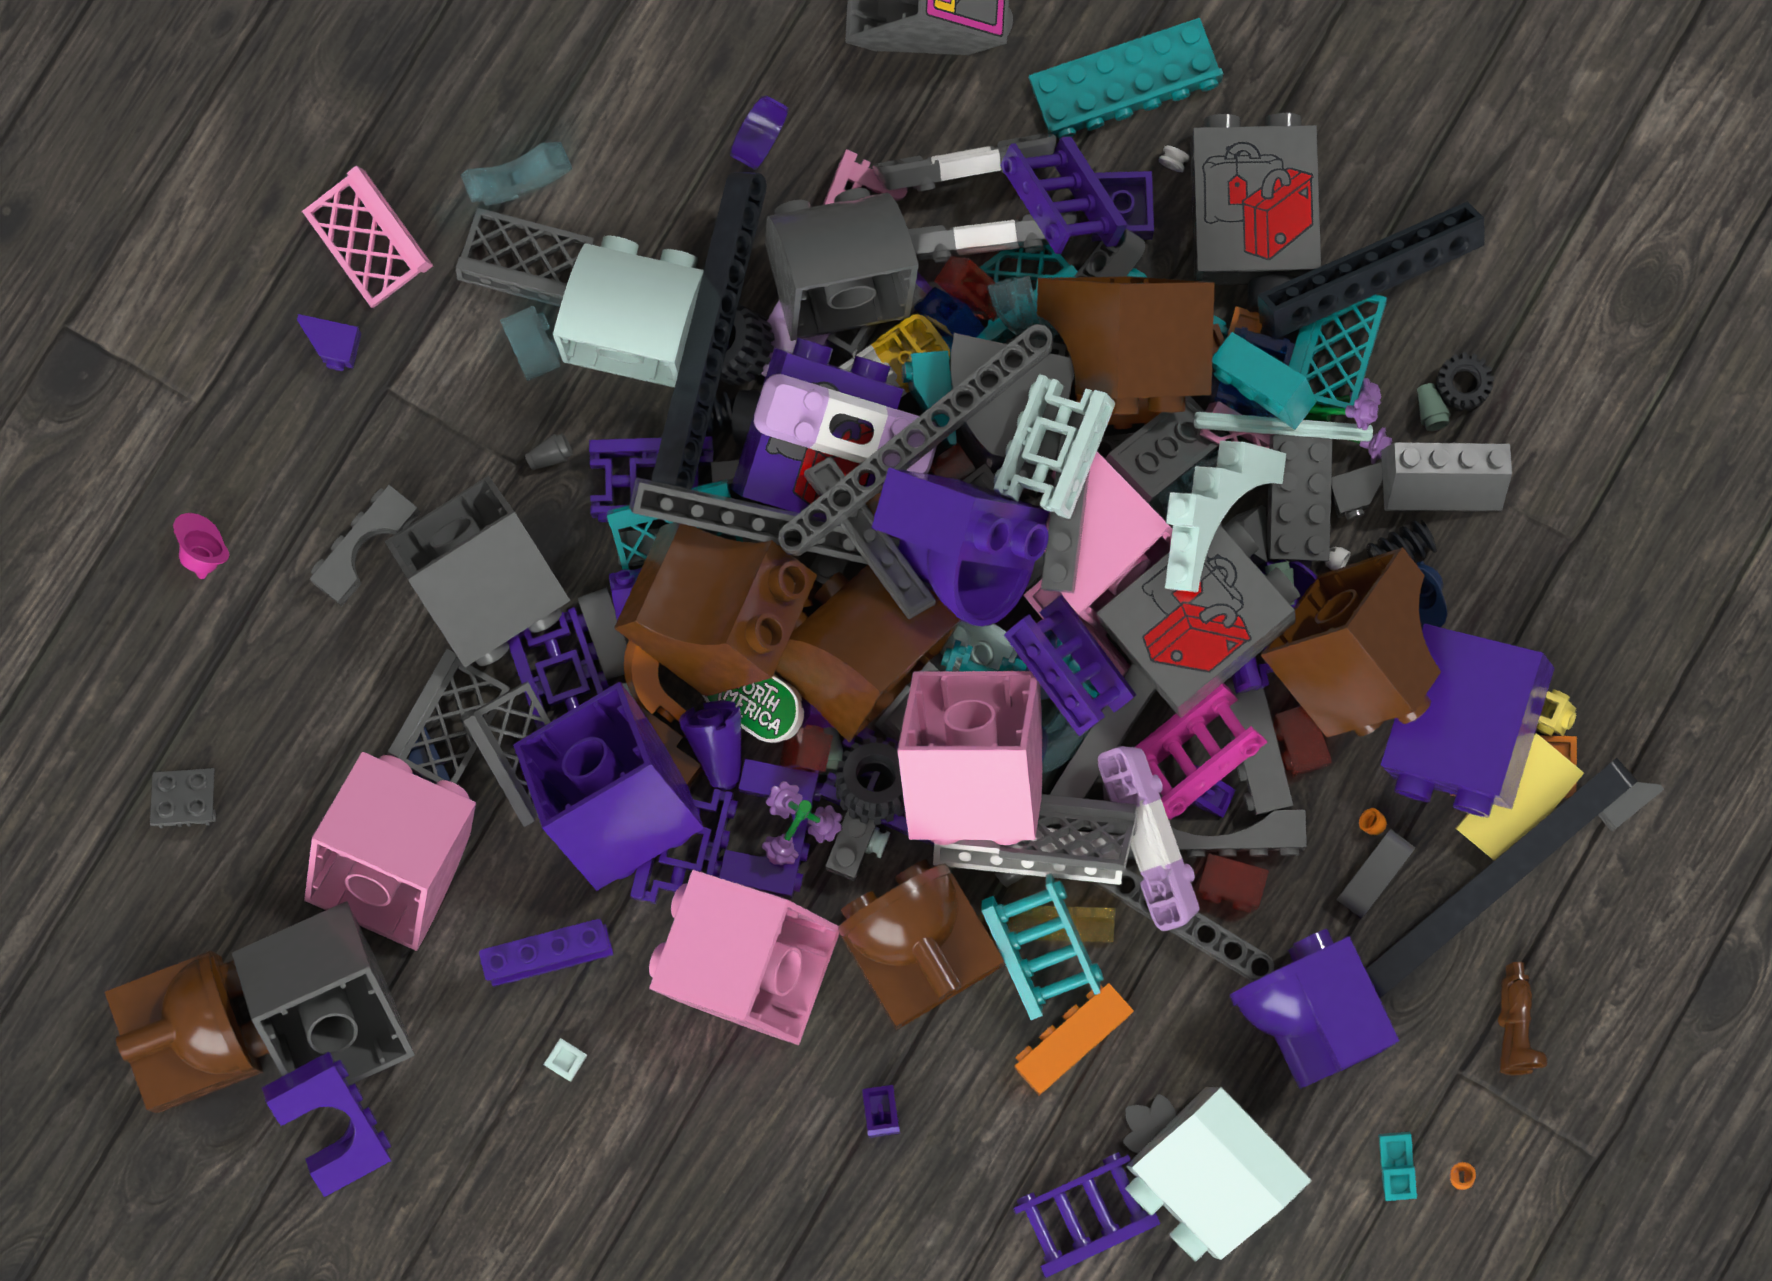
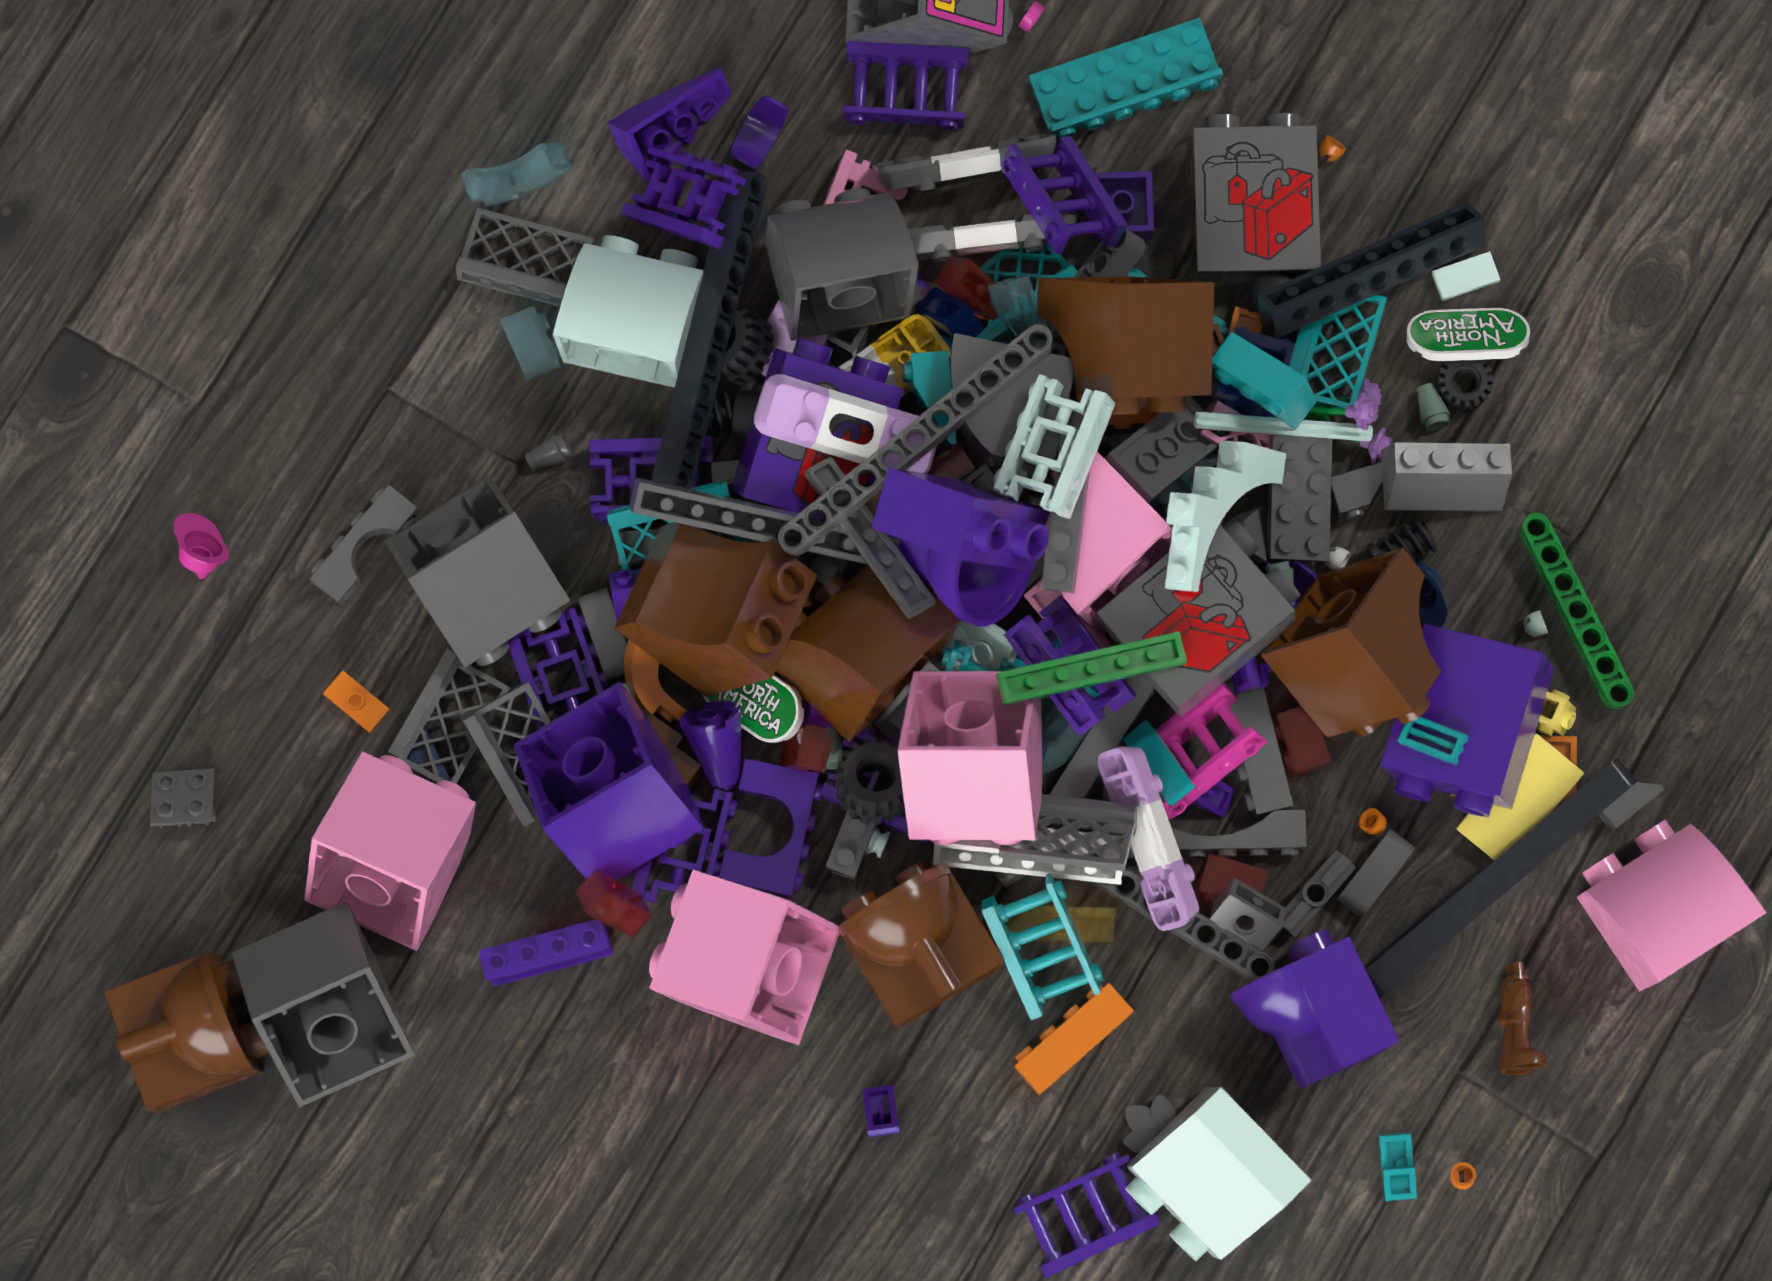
(325, 1085): dark purple arch -> none
(332, 340): dark purple slope -> none
(356, 702): none -> orange plate
(384, 217): bright pink fence -> none
(565, 1059): light aqua tile -> none
(613, 903): none -> clear red brick
(668, 119): none -> dark purple wedge
(701, 204): none -> dark purple fence
(786, 800): medium lavender plant -> none
(922, 59): none -> dark purple fence
(1031, 16): none -> dark pink tile
(1091, 668): none -> green plate
(1161, 762): none -> teal tile
(1173, 158): white bush -> none
(1264, 914): none -> dark grey brick
(1328, 879): none -> dark grey piece
(1332, 148): none -> orange hinge
(1457, 748): none -> teal tile
(1465, 276): none -> light aqua tile
(1468, 334): none -> tile
(1534, 624): none -> light aqua hinge
(1576, 596): none -> green beam
(1667, 902): none -> bright pink brick

